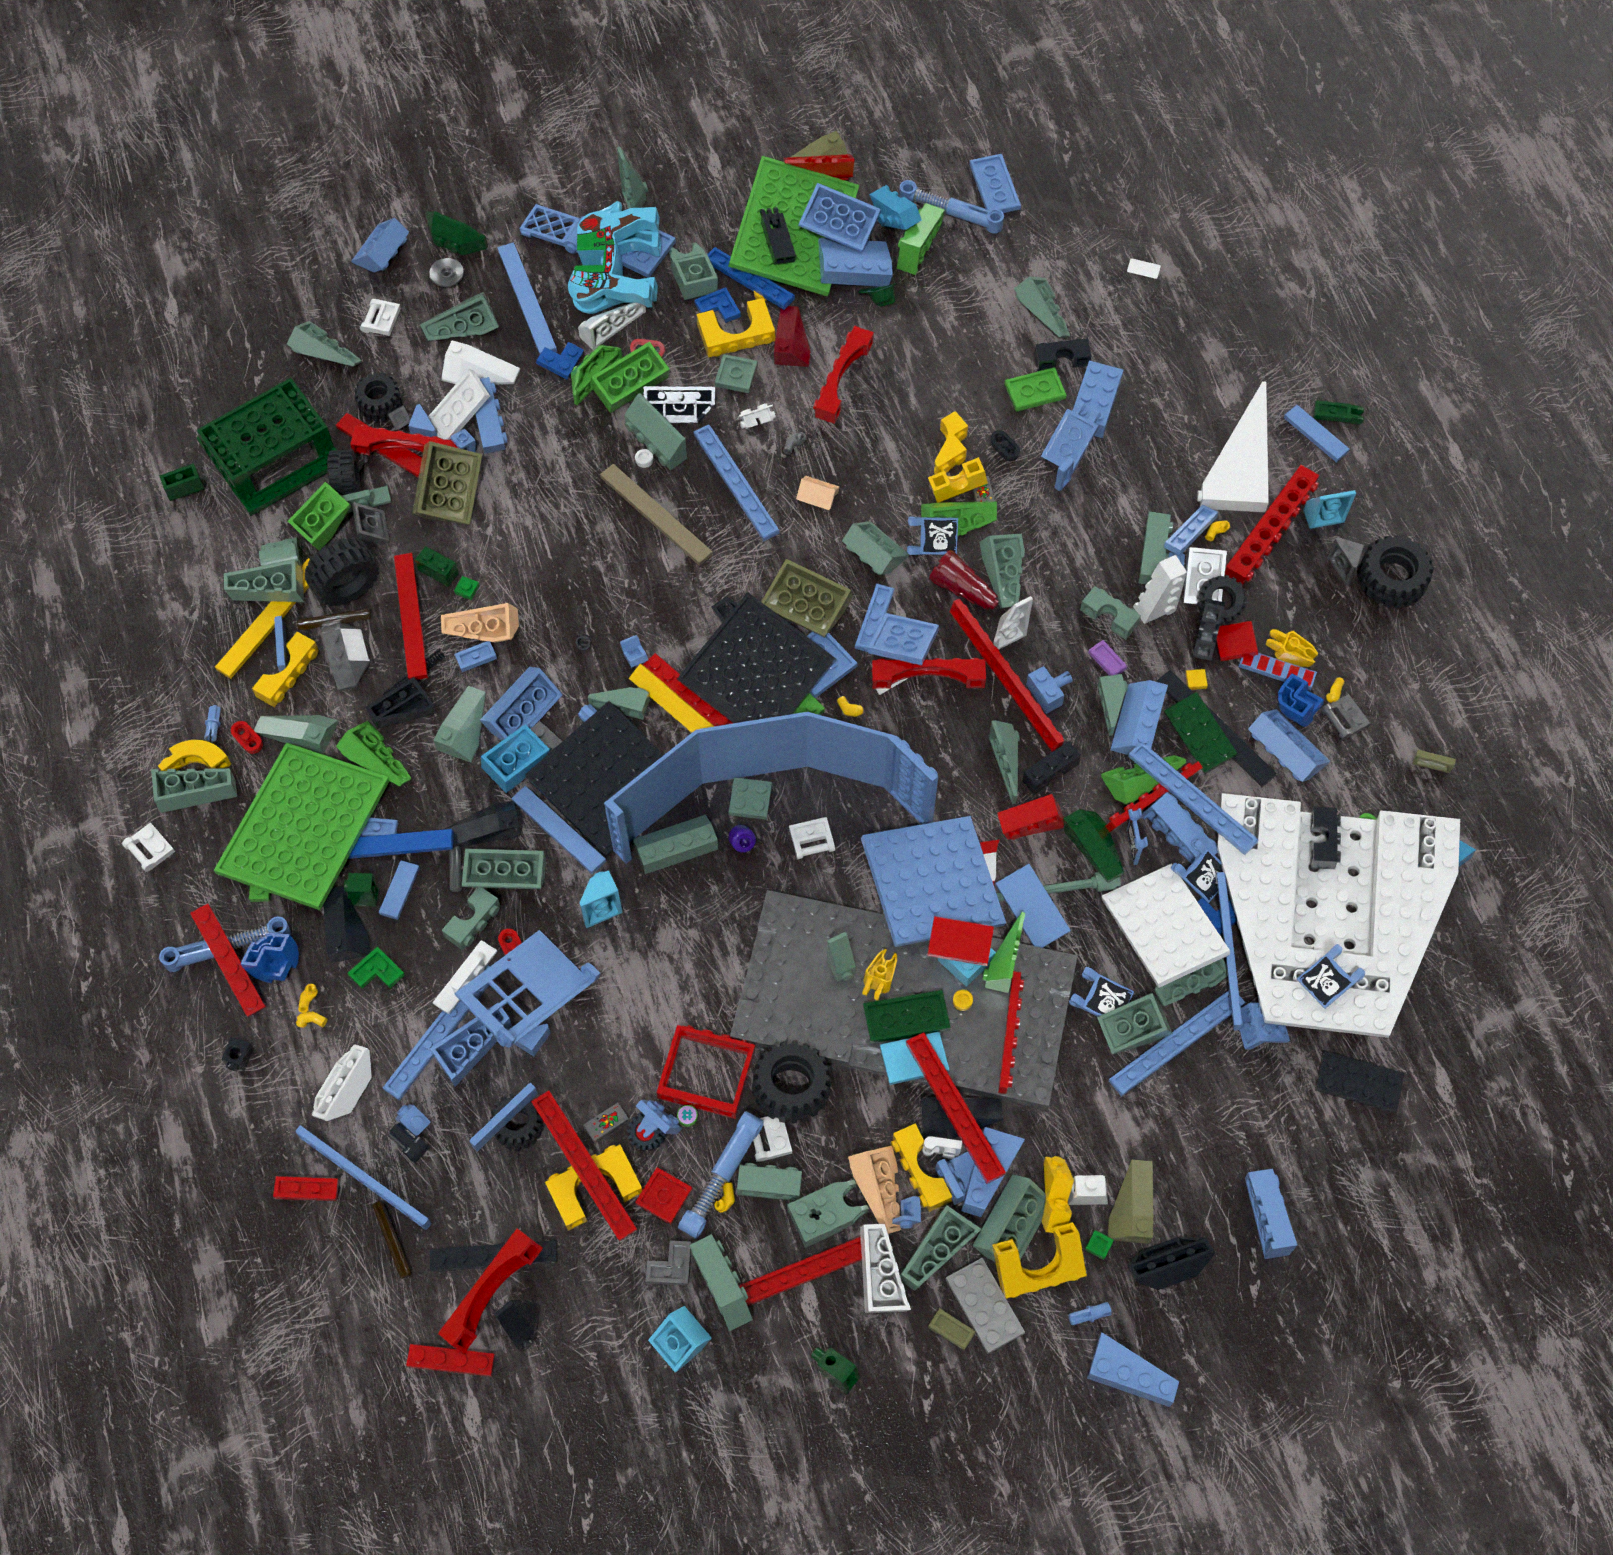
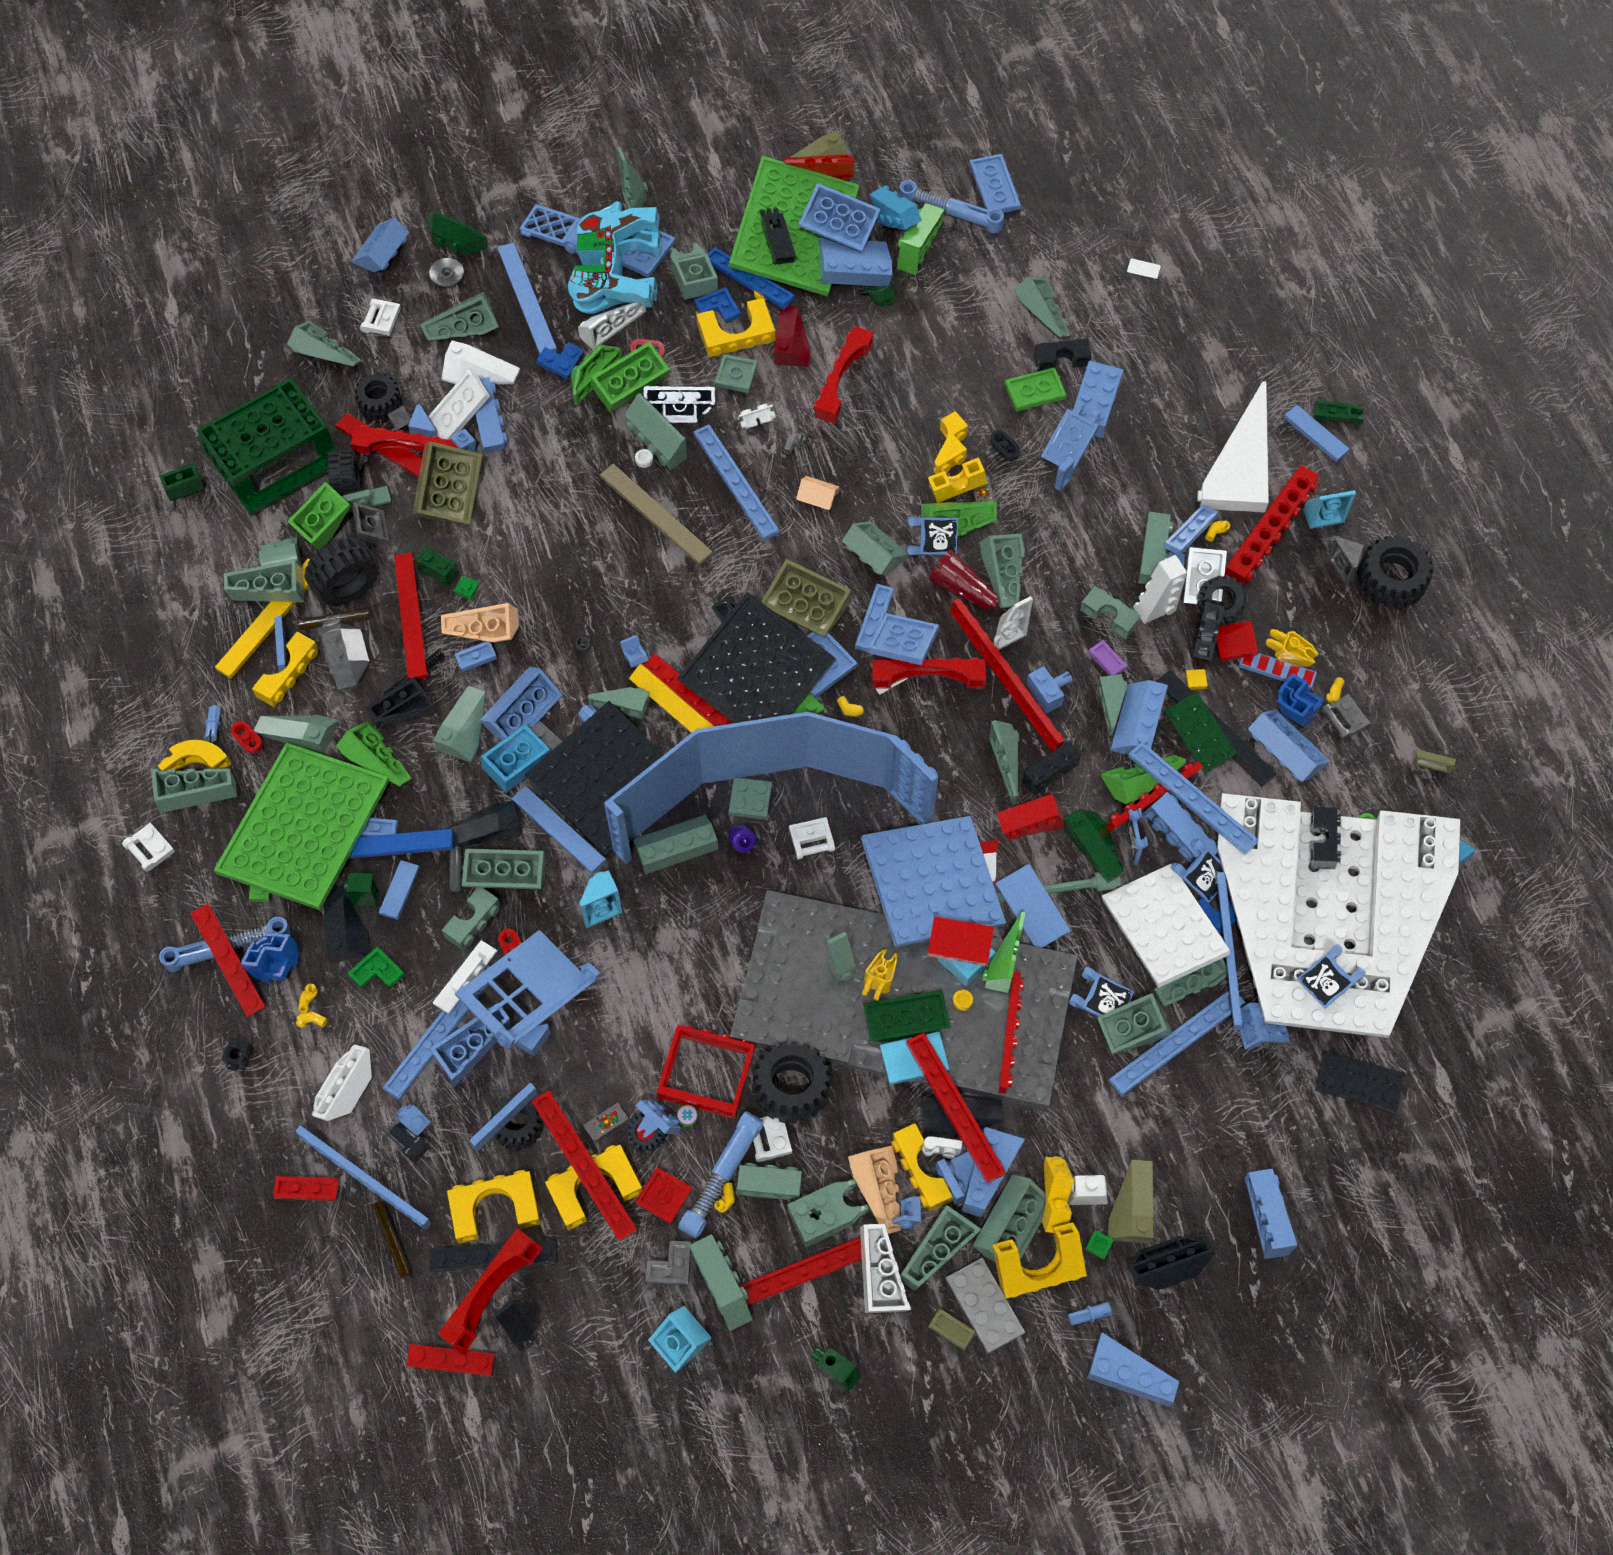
(465, 1199): none -> yellow arch

